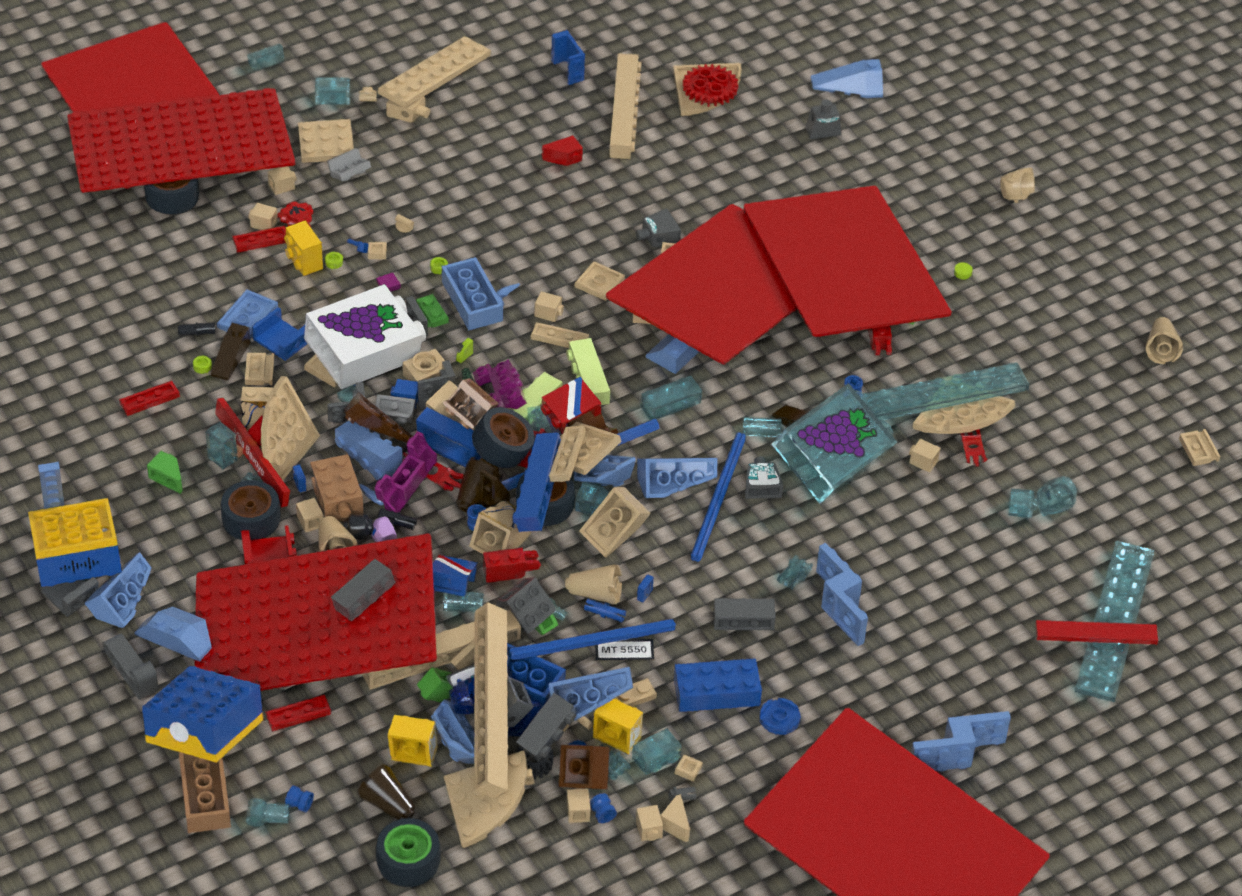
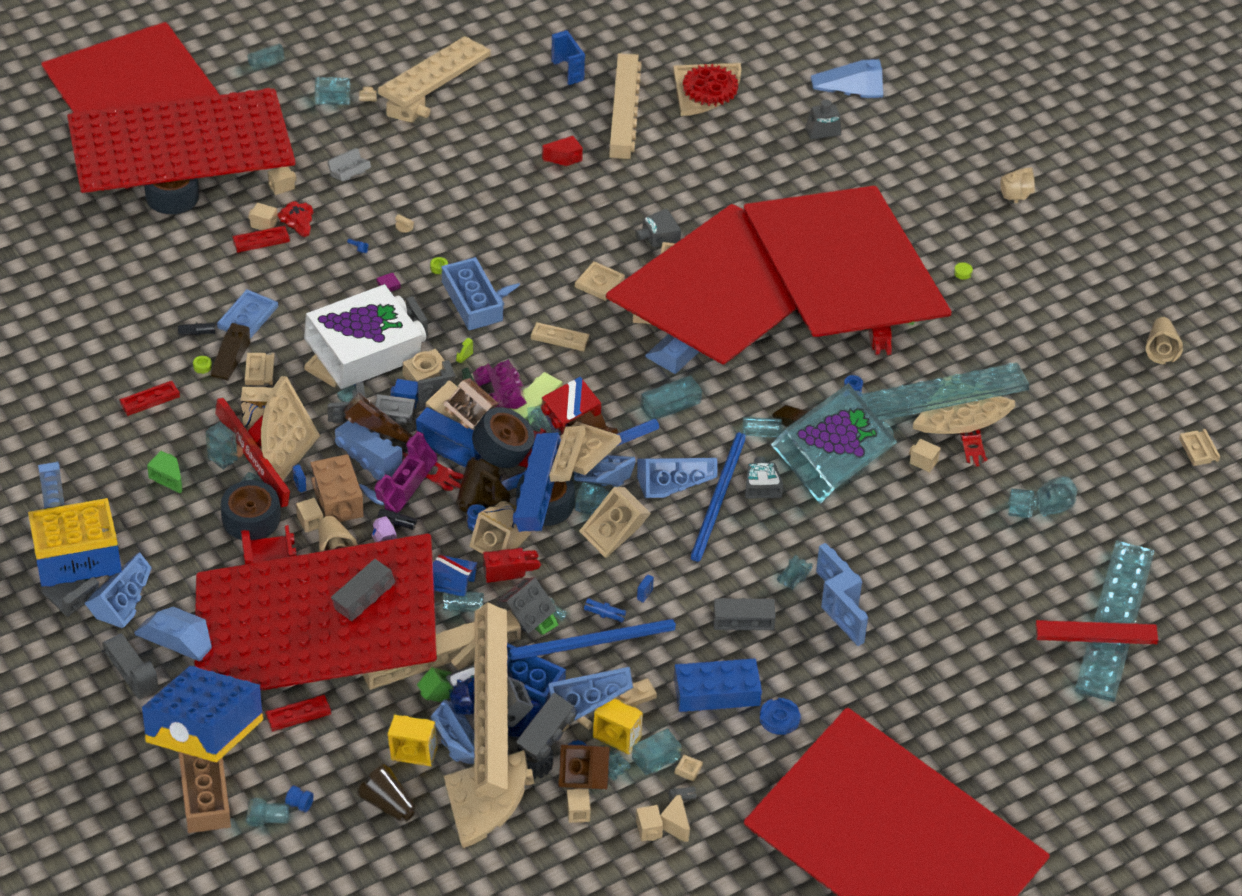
(278, 335): blue panel -> none
(304, 248): yellow brick -> none
(324, 139): tan plate -> none
(333, 260): lime tile -> none
(359, 526): black head -> none
(377, 250): tan tile -> none
(408, 852): black wheel -> none
(433, 311): bright green plate -> none
(548, 306): tan brick -> none
(588, 367): yellowish green brick -> none
(597, 584): tan cone -> none
(602, 807): blue wheel -> none
(626, 650): white sticker -> none
(960, 740): medium blue bracket -> none

